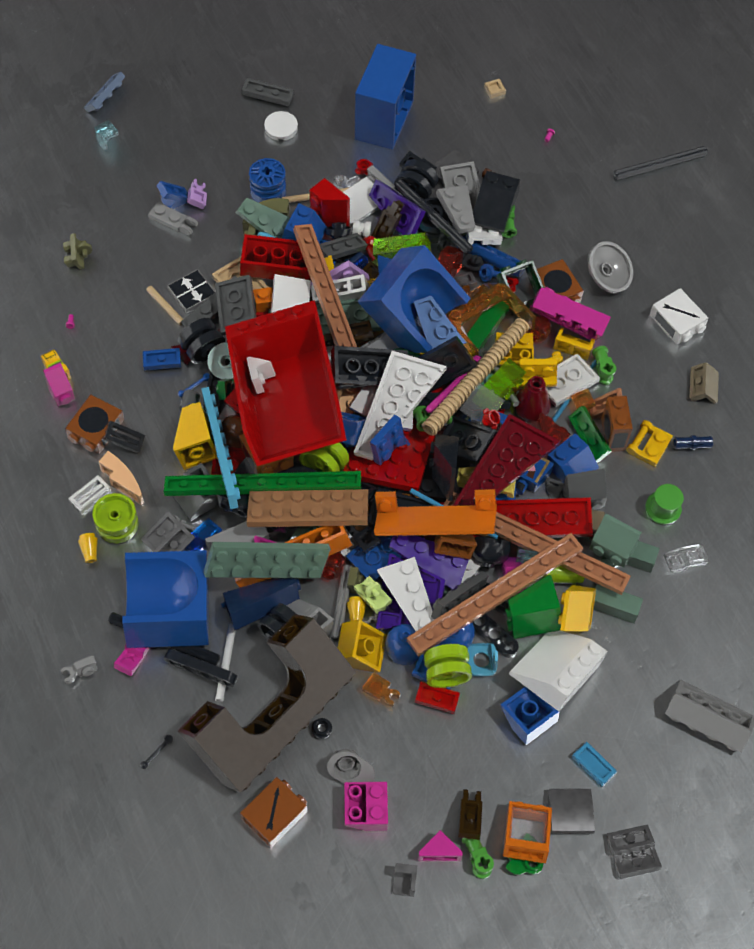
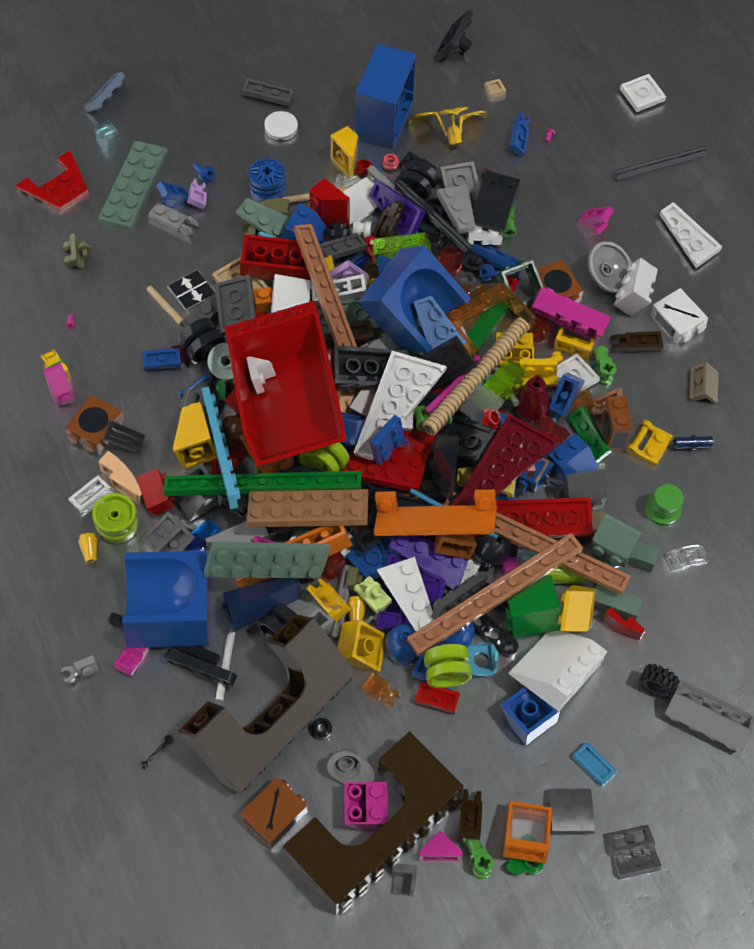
(60, 191): none -> red wing
(132, 185): none -> sand green plate
(152, 489): none -> red brick
(206, 173): none -> blue plate
(329, 600): none -> yellow hinge
(344, 150): none -> yellow slope
(345, 871): none -> dark brown arch
(390, 162): none -> coral plate
(453, 132): none -> yellow plant
(455, 37): none -> black plate
(519, 134): none -> blue plate
(566, 393): none -> blue slope
(596, 218): none -> dark pink slope
(629, 628): none -> red slope
(636, 287): none -> white wedge
(637, 341): none -> dark brown hinge
(642, 92): none -> white plate
(659, 680): none -> black tyre
(692, 238): none -> white wing

